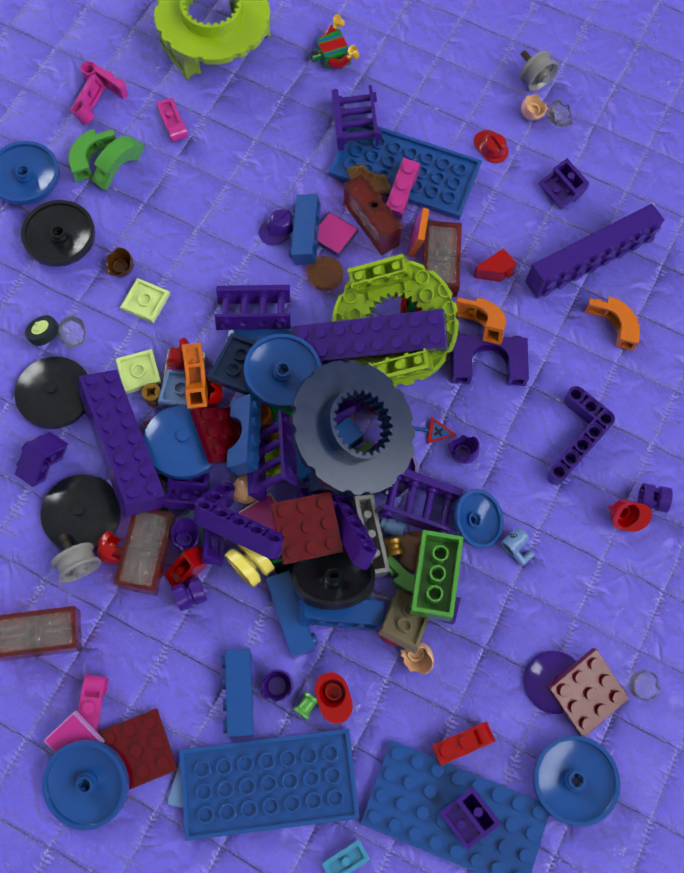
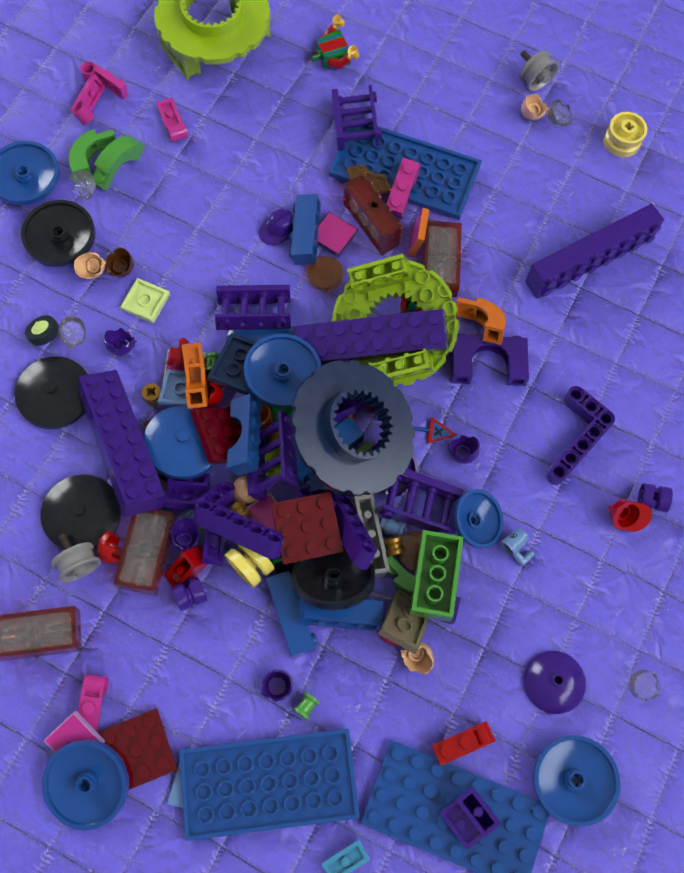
(38, 457): dark purple brick -> none
(84, 183): none -> clear hair
(89, 265): none -> light nougat hair
(119, 342): none -> dark purple hair
(138, 370): yellowish green tile -> none
(211, 359): none -> bright green bush
(238, 693): blue brick -> none
(240, 507): none -> pearl gold wheel
(333, 697): red piece -> none
(491, 146): red piece -> none
(496, 267): red slope -> none
(564, 184): dark purple brick -> none
(587, 692): plate -> none
(621, 317): orange arch -> none
(625, 134): none -> light yellow wheel

